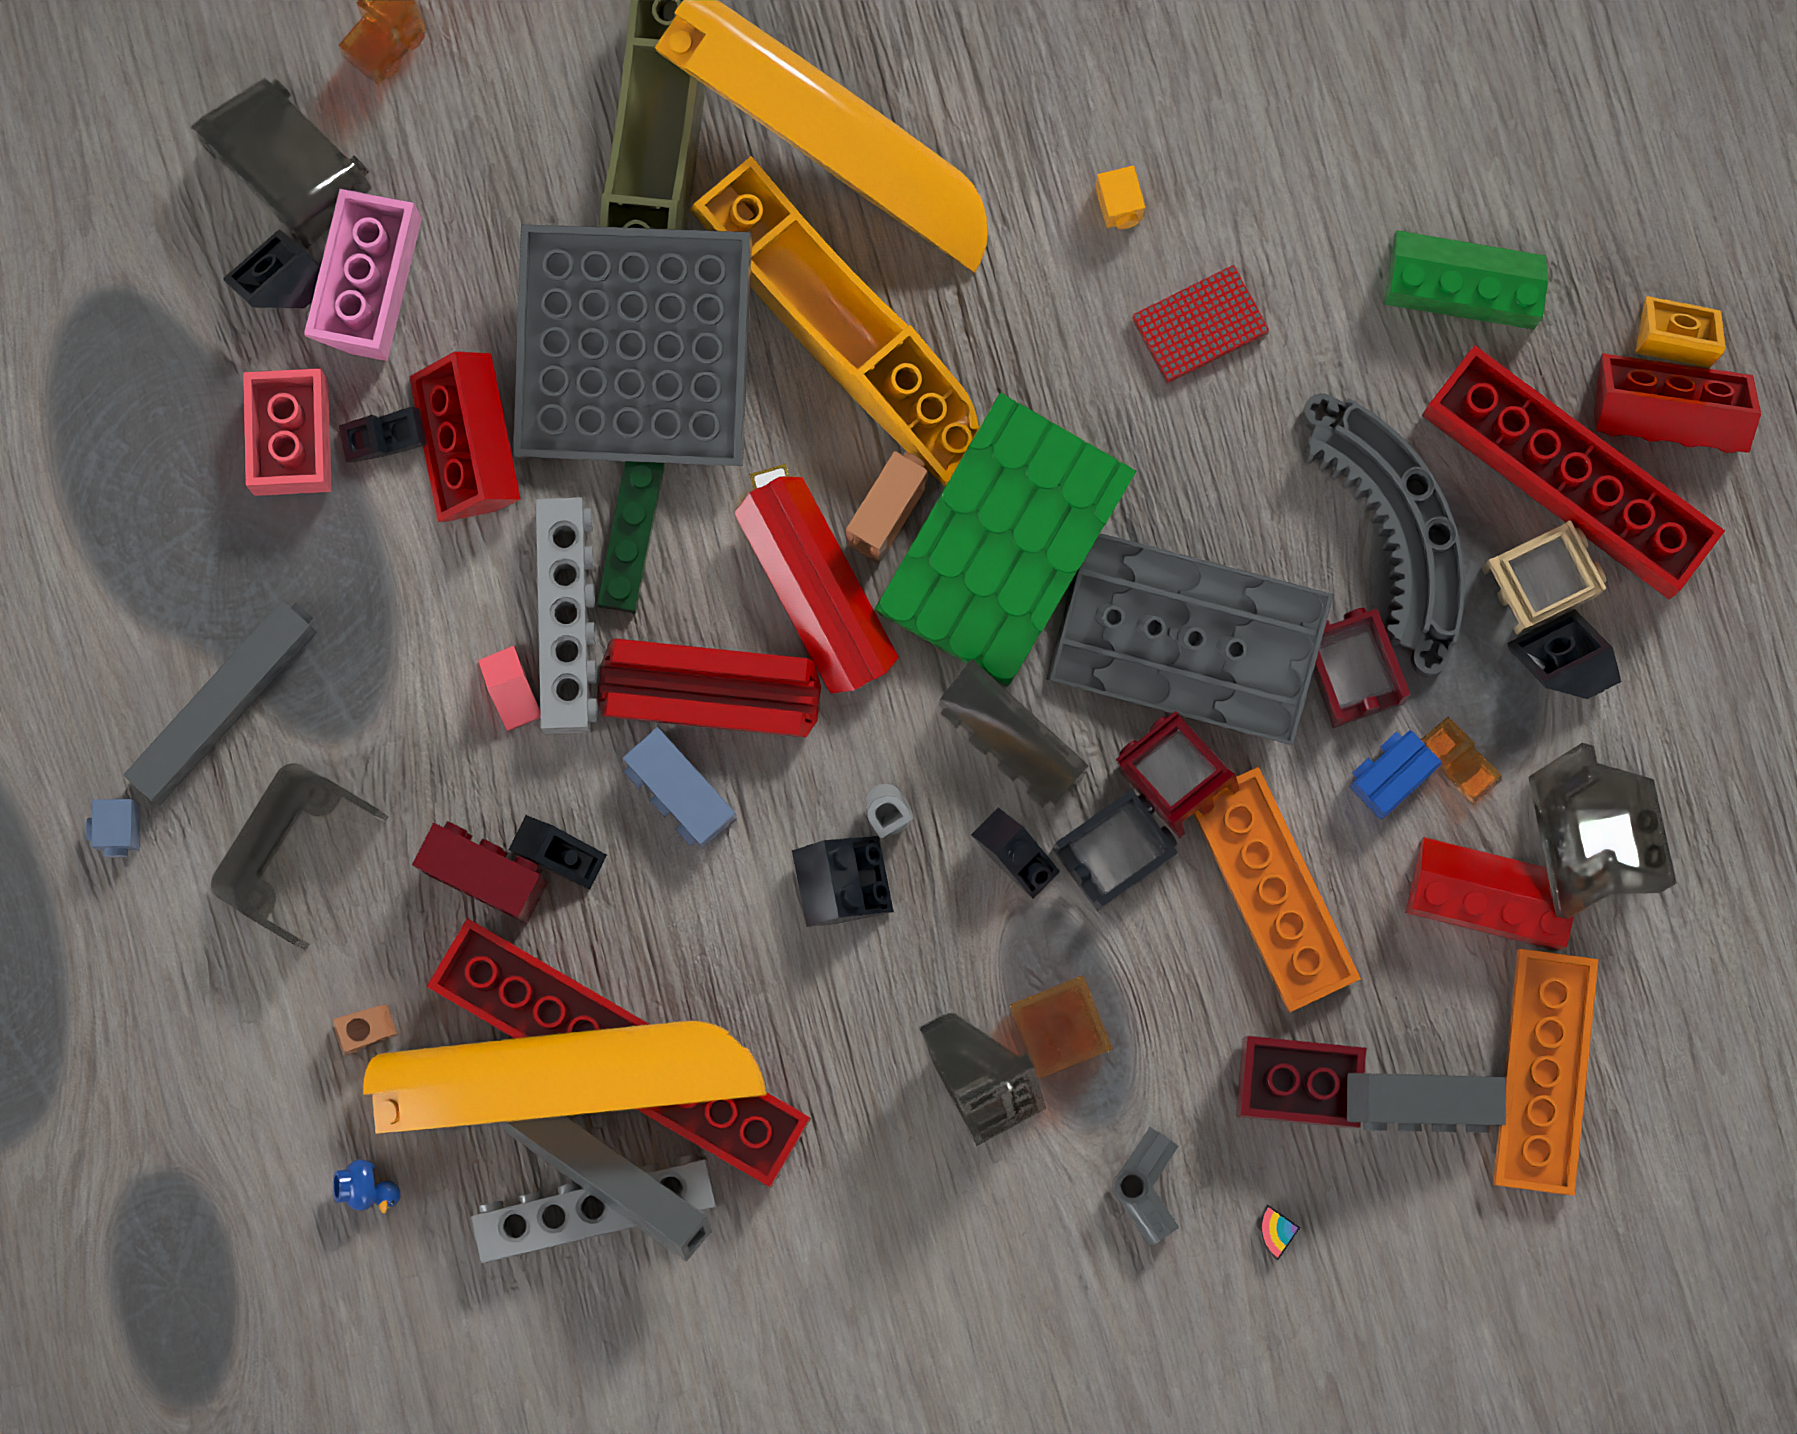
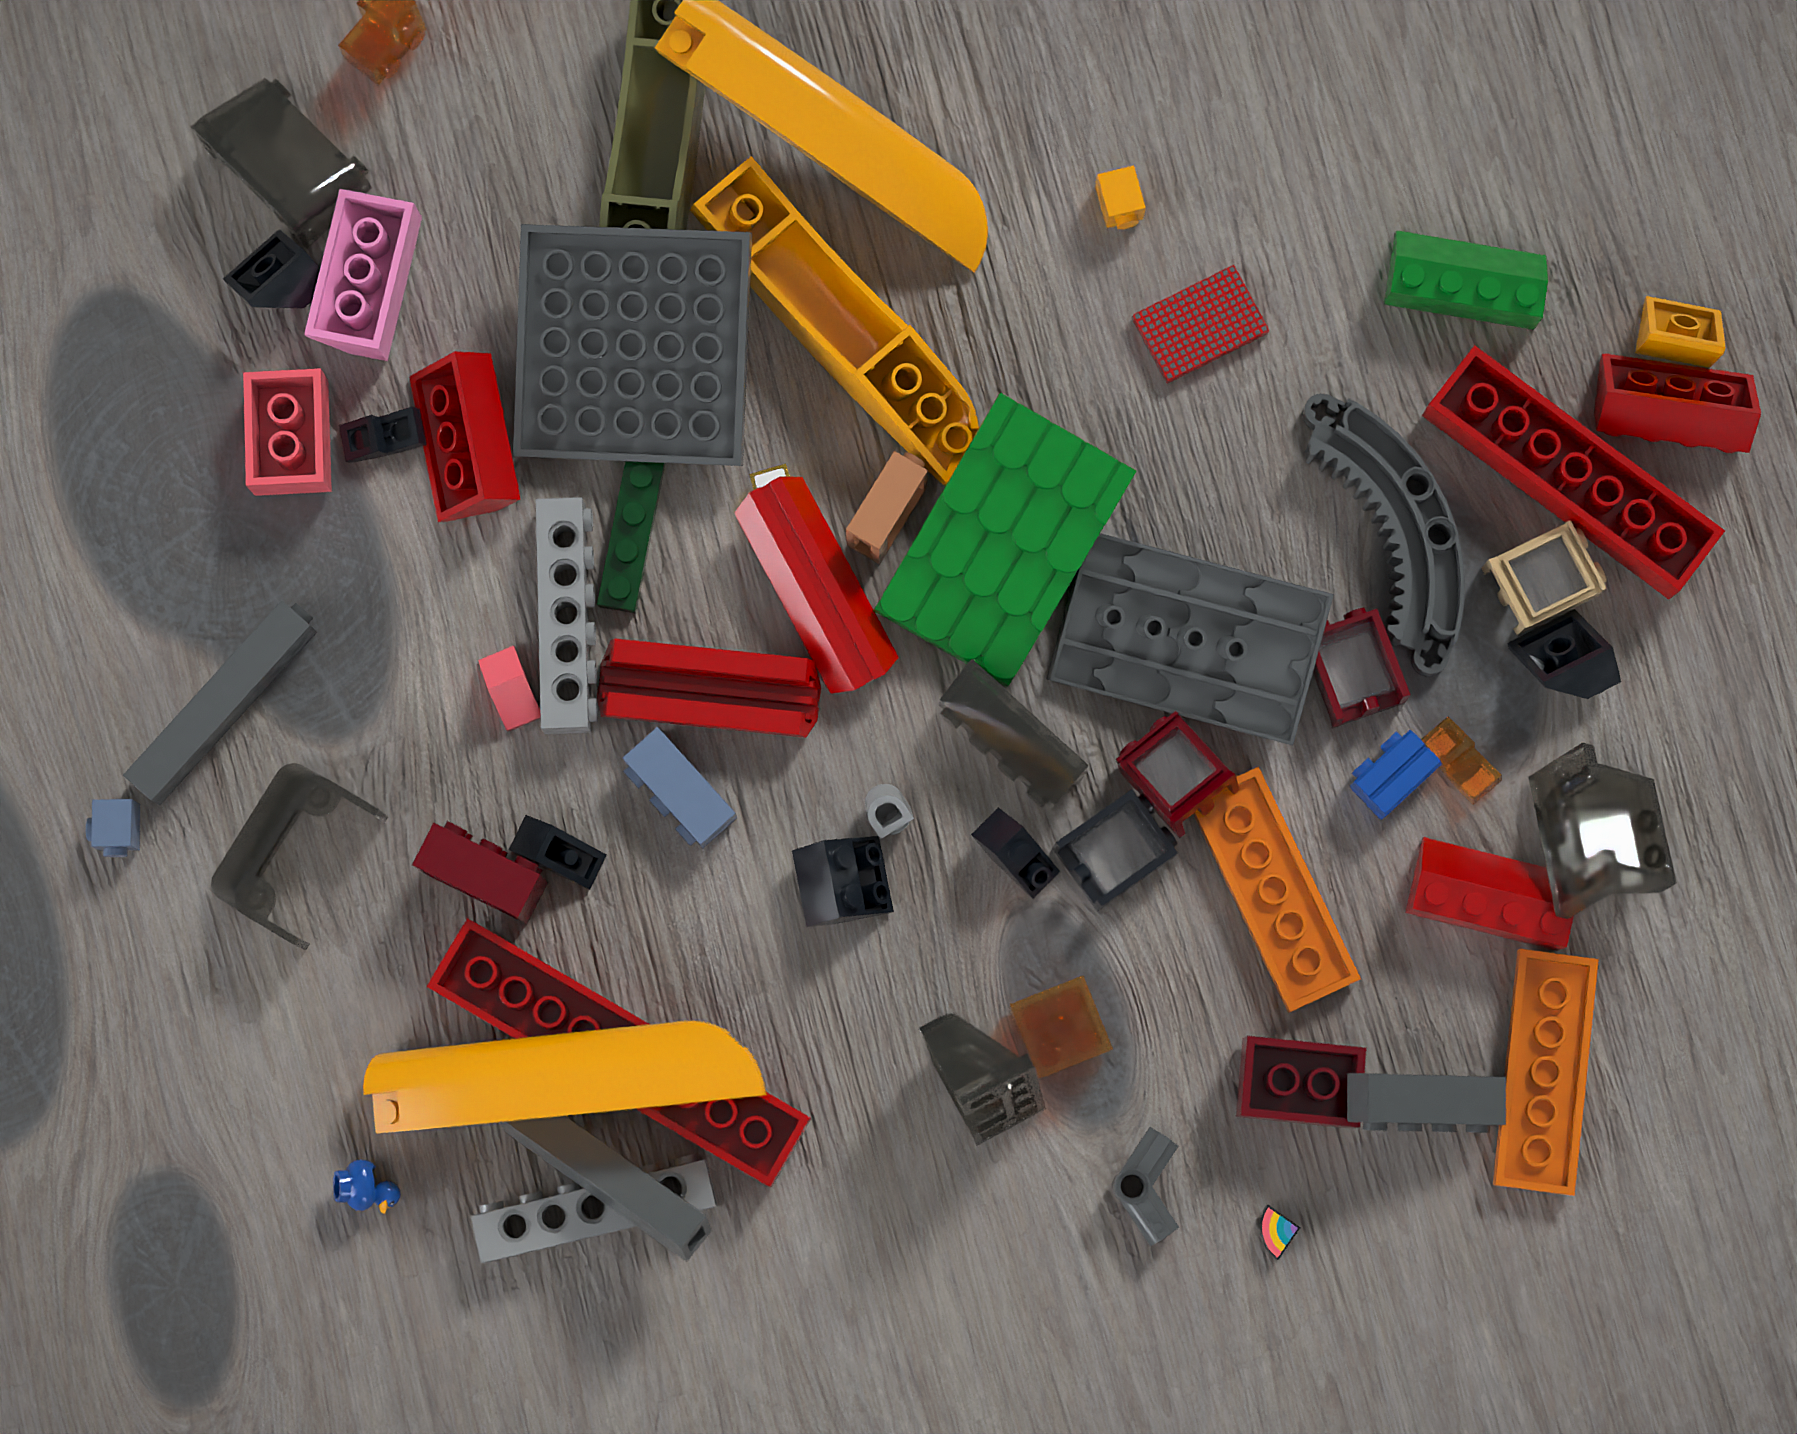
(364, 1029): nougat leg -> none

